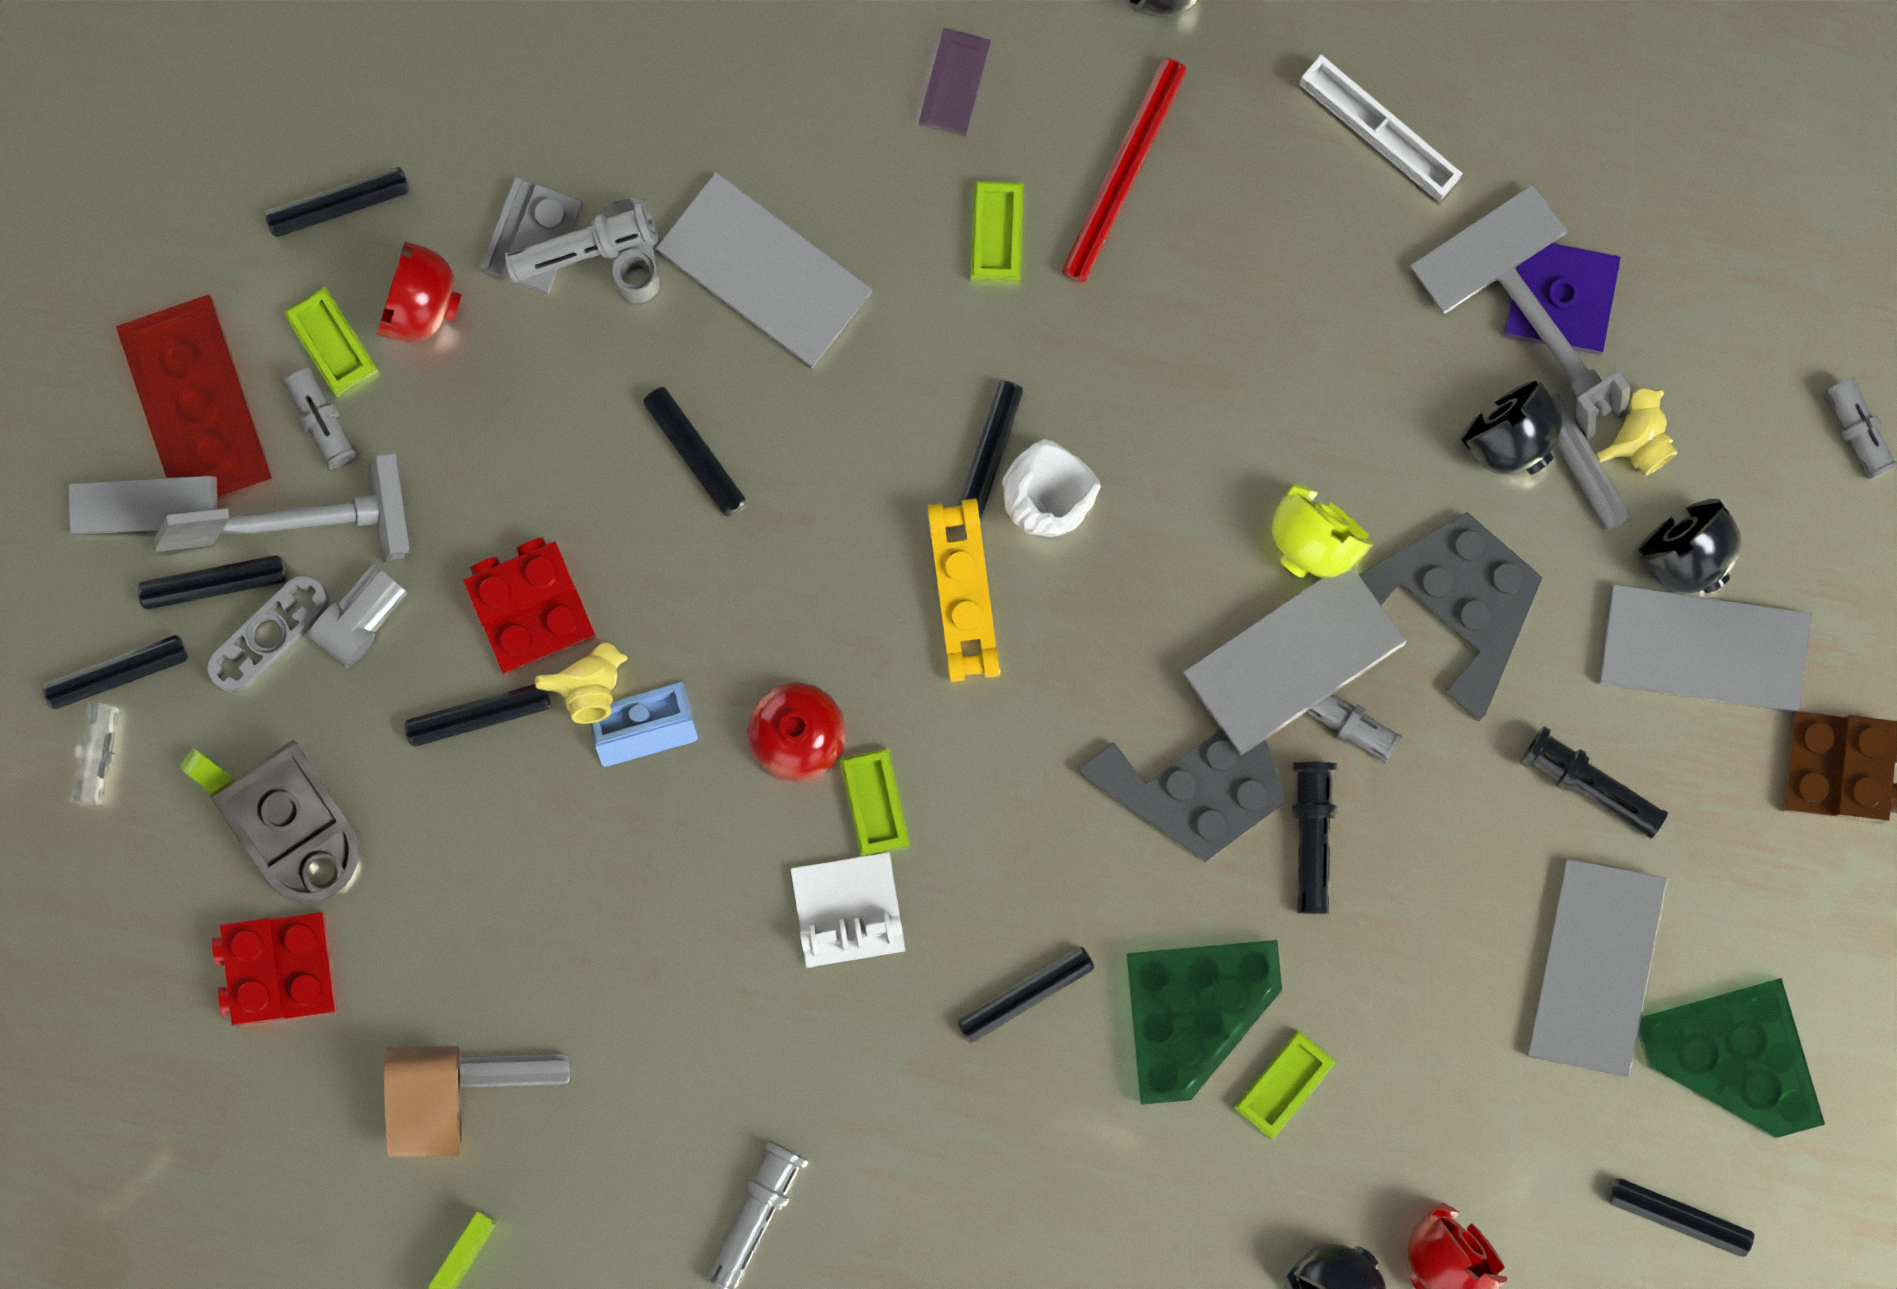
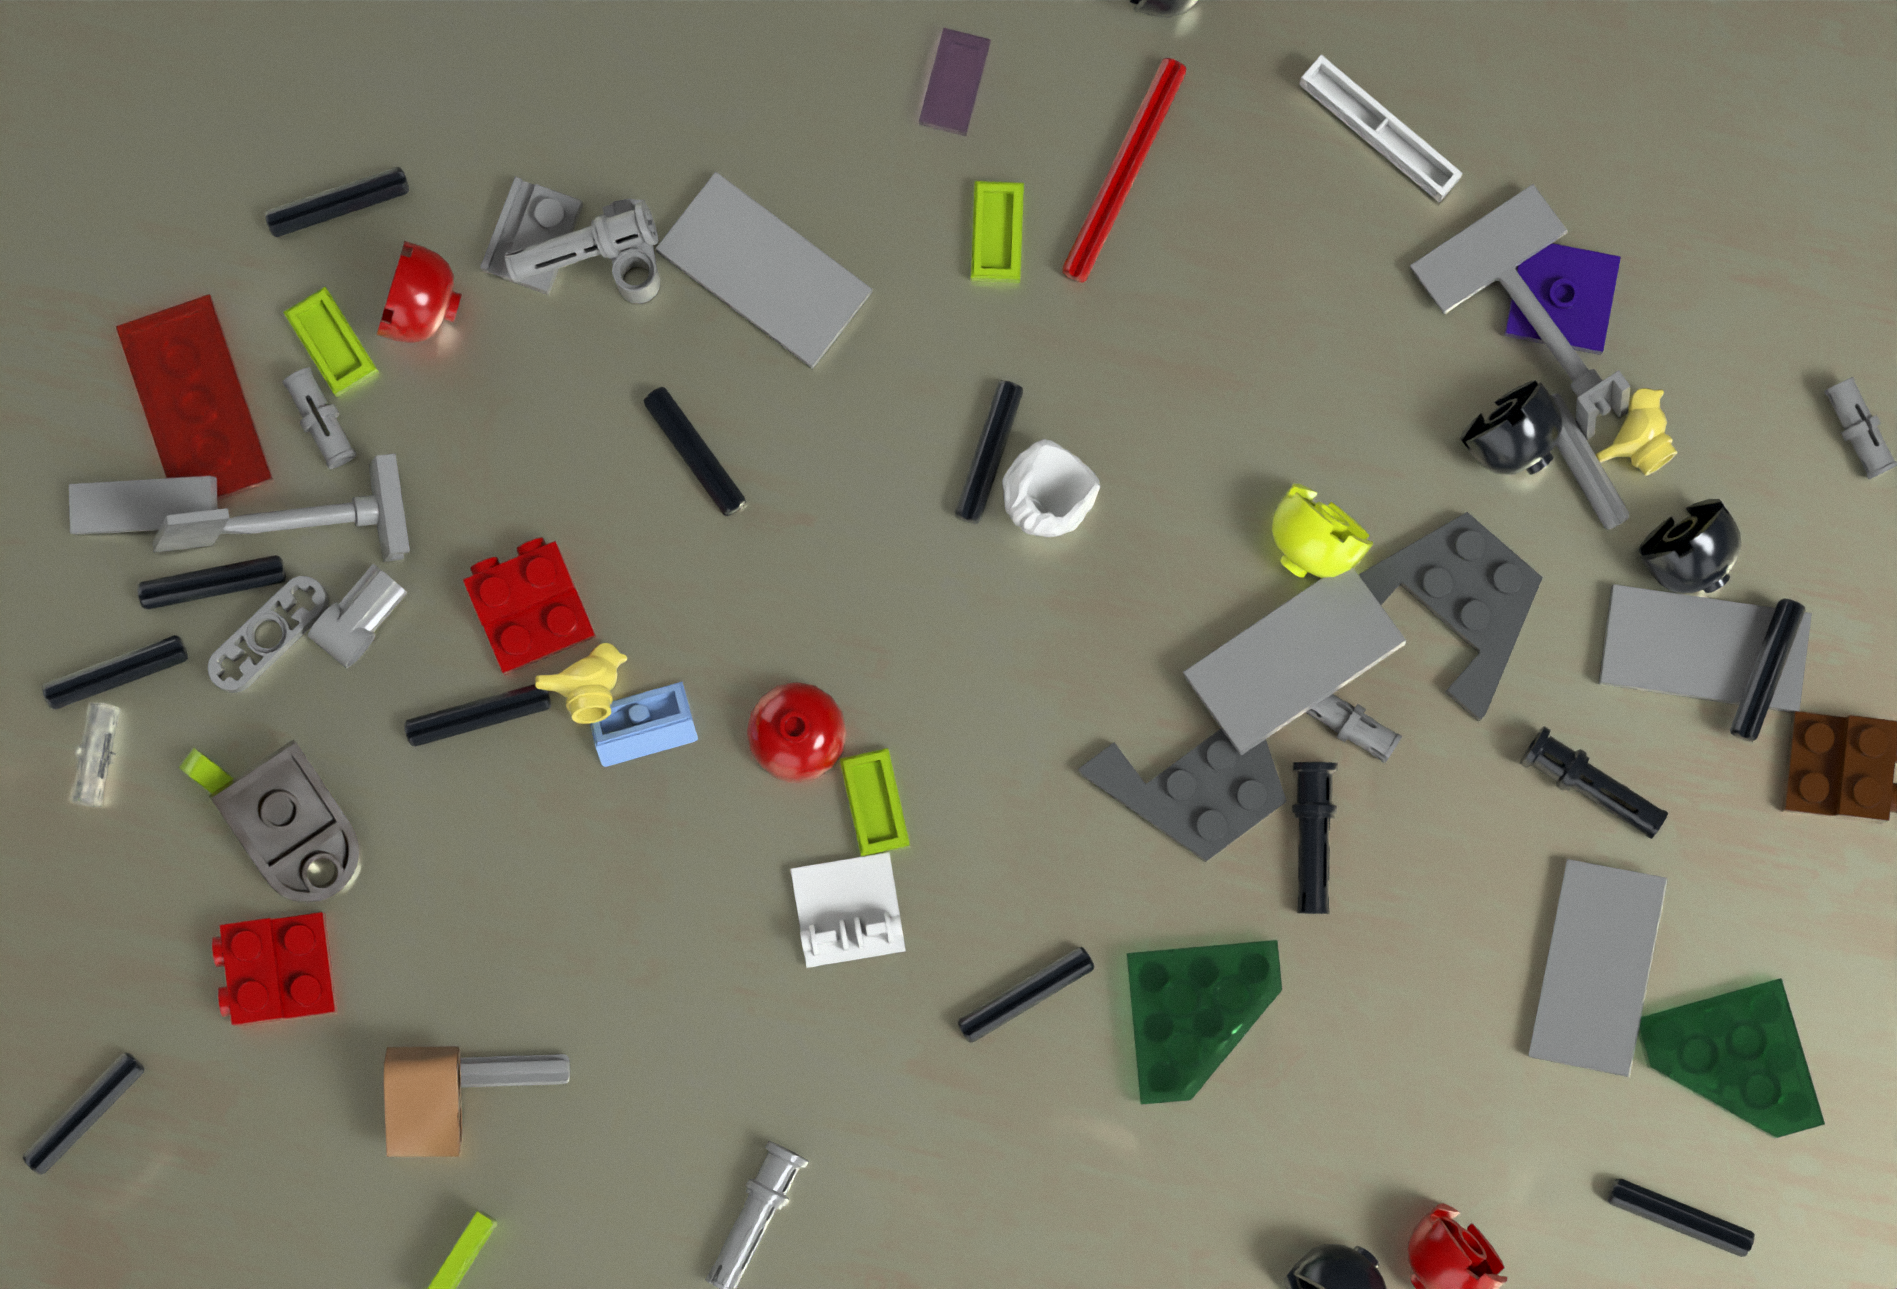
(83, 1113): none -> black axle
(963, 590): yellow plate -> none
(1284, 1084): lime tile -> none
(1767, 670): none -> black axle

